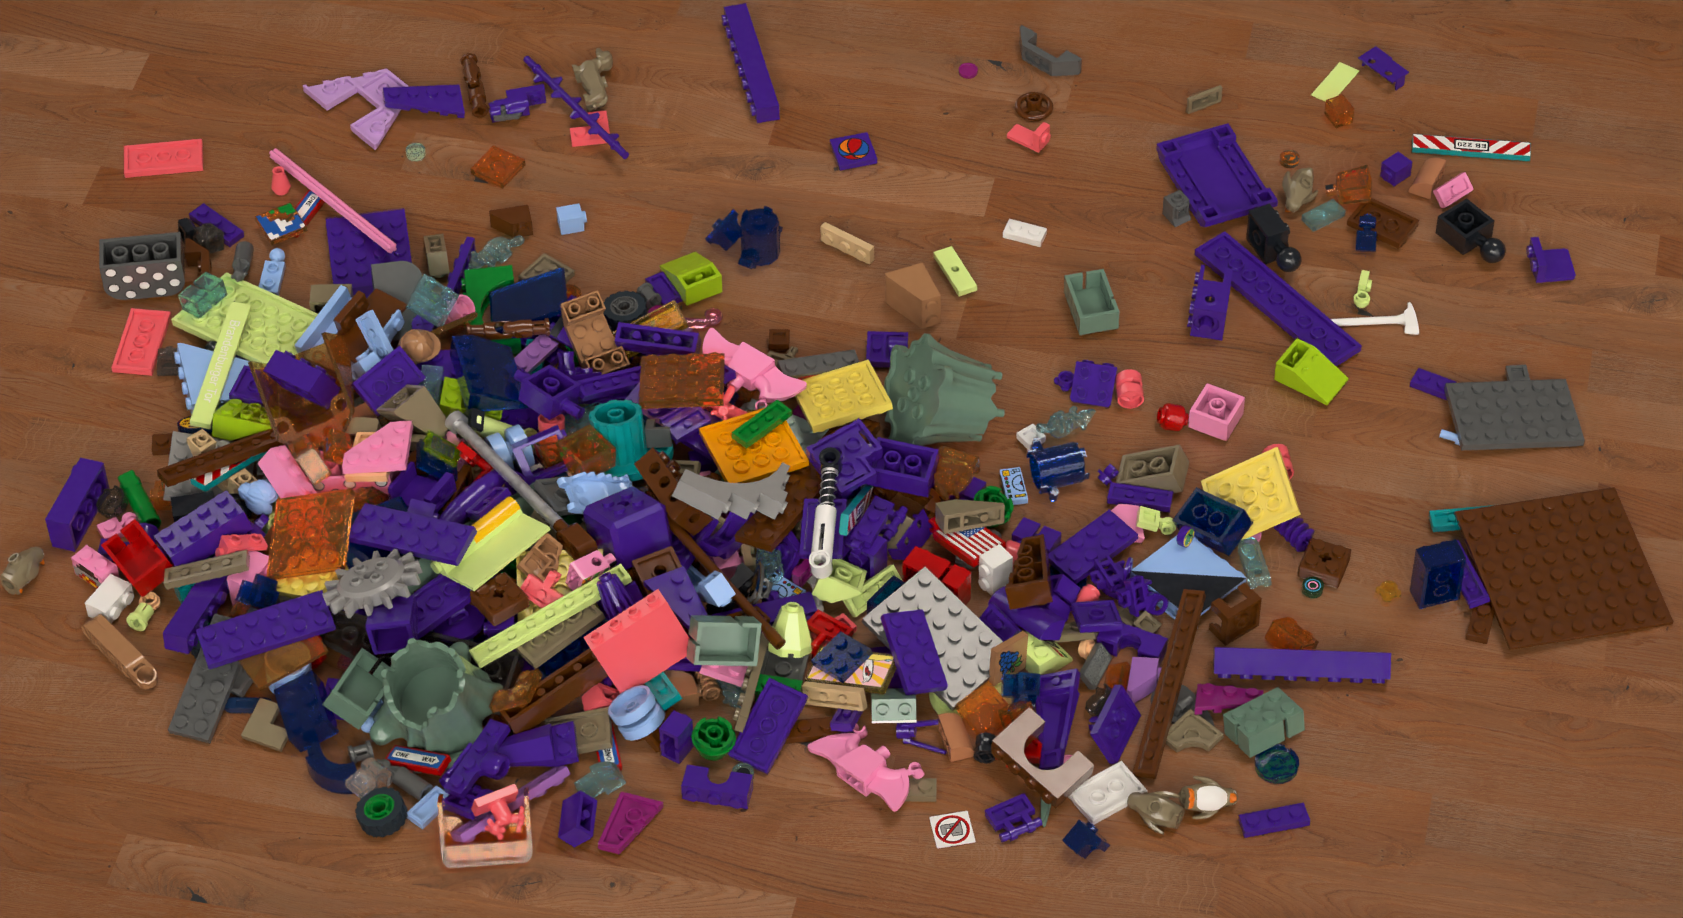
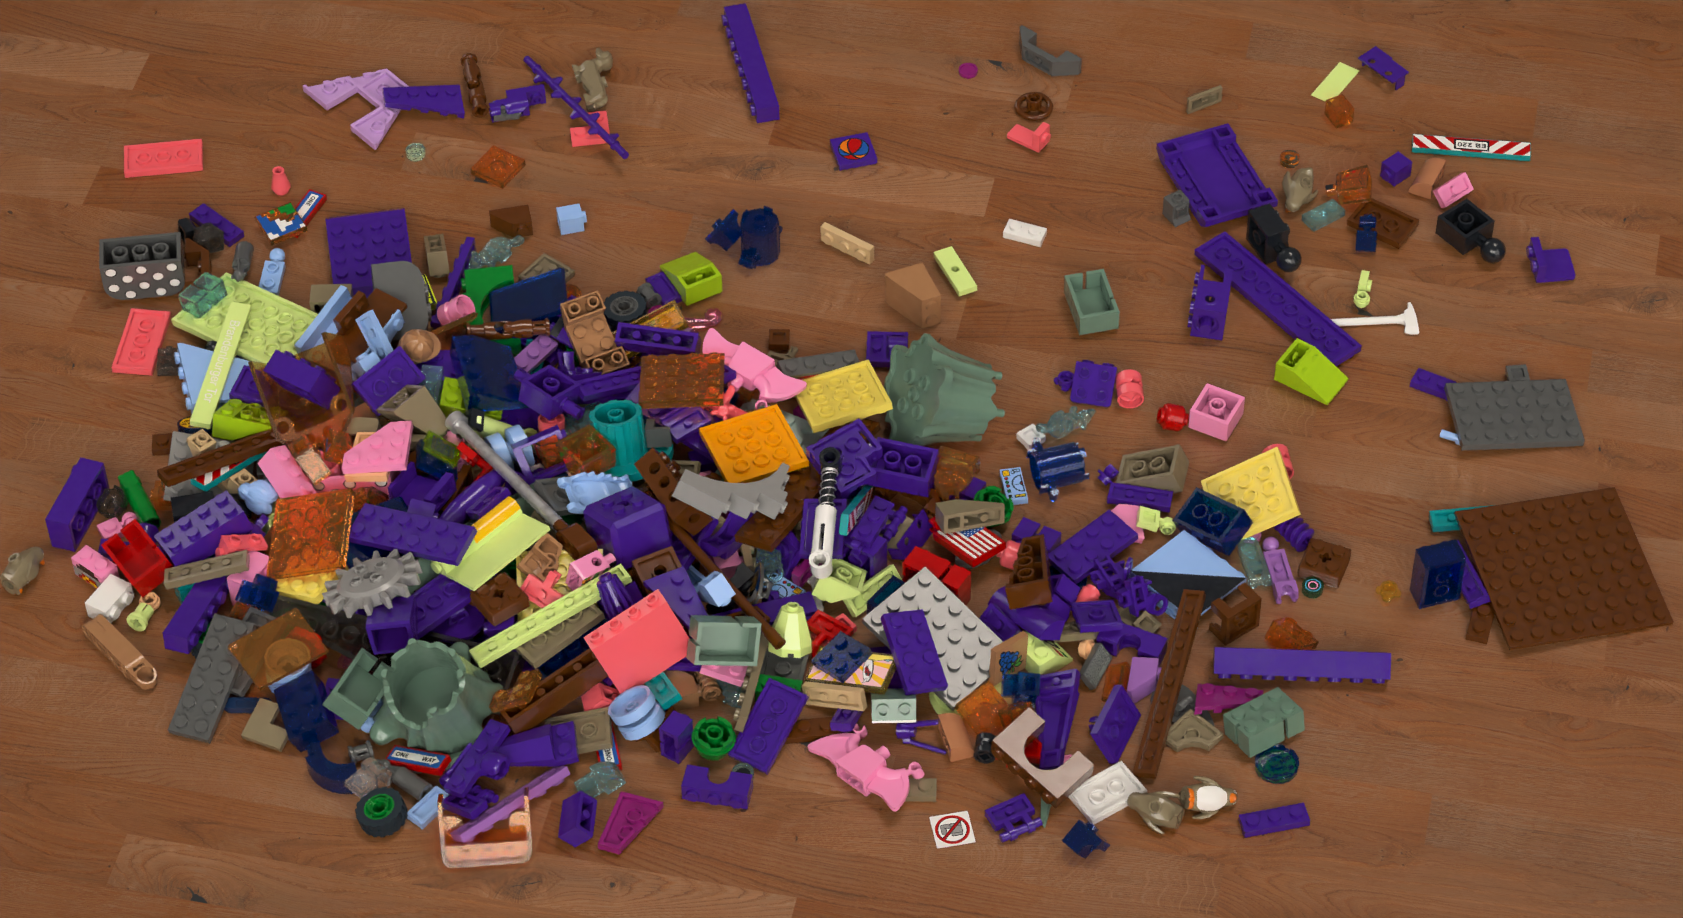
(265, 629): dark purple plate -> none
(332, 200): bright pink axle -> none
(420, 323): dark purple piece -> none
(432, 300): clear light blue plate -> none
(497, 804): coral piece -> none
(761, 424): green plate -> none
(995, 569): white brick -> none
(1097, 701): clear smoke hair -> none
(1185, 536): dark purple tile -> none
(1279, 569): none -> medium lavender plate

